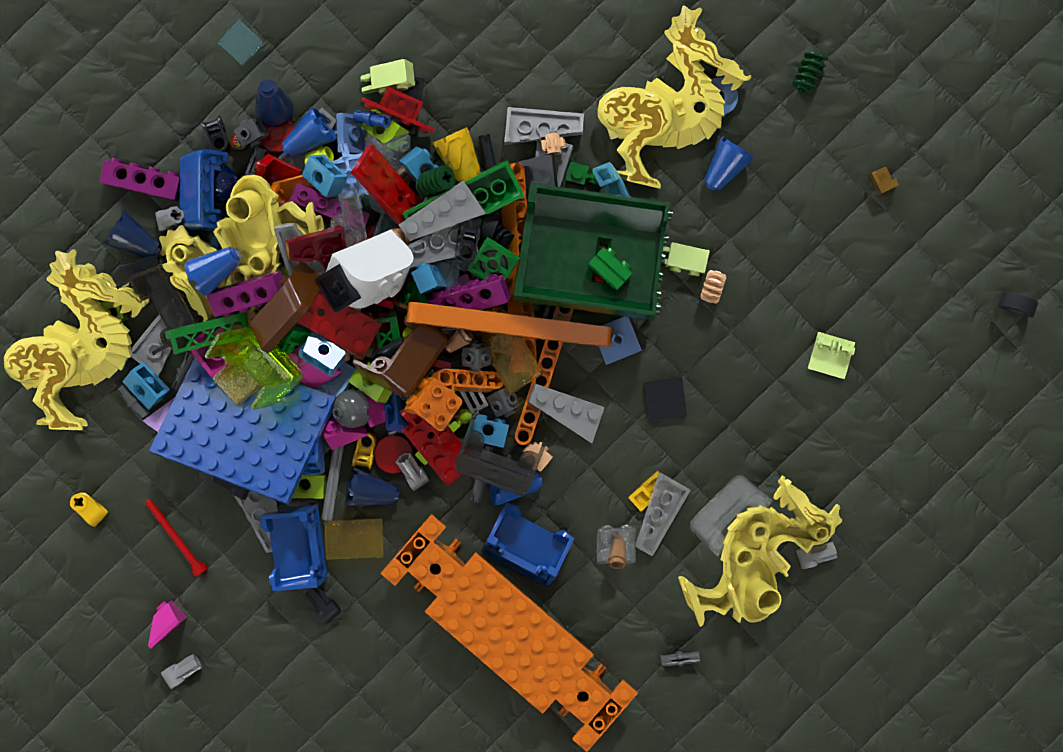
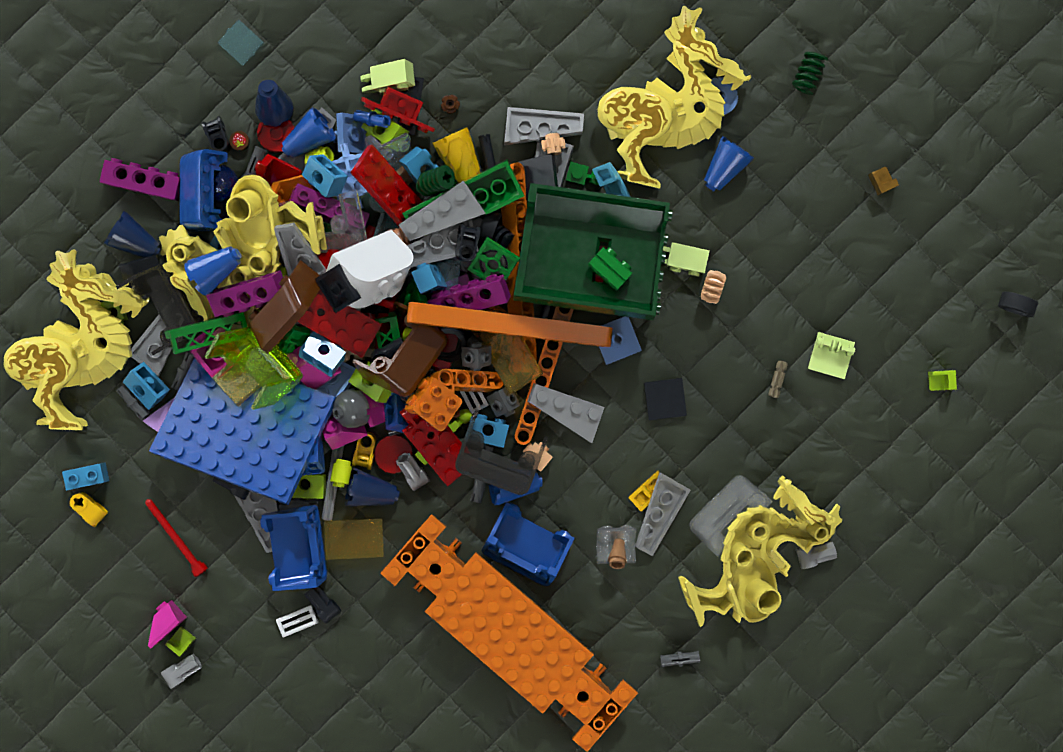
(85, 476): none -> dark azure brick
(168, 218): light grey piece -> none
(180, 641): none -> lime panel
(251, 132): dark grey brick -> none
(312, 614): none -> white tile
(316, 245): dark red wing -> none
(341, 473): none -> neon yellow brick
(455, 104): none -> reddish brown plate
(459, 339): medium nougat cone -> none
(778, 378): none -> dark tan axle
(942, 380): none -> lime panel

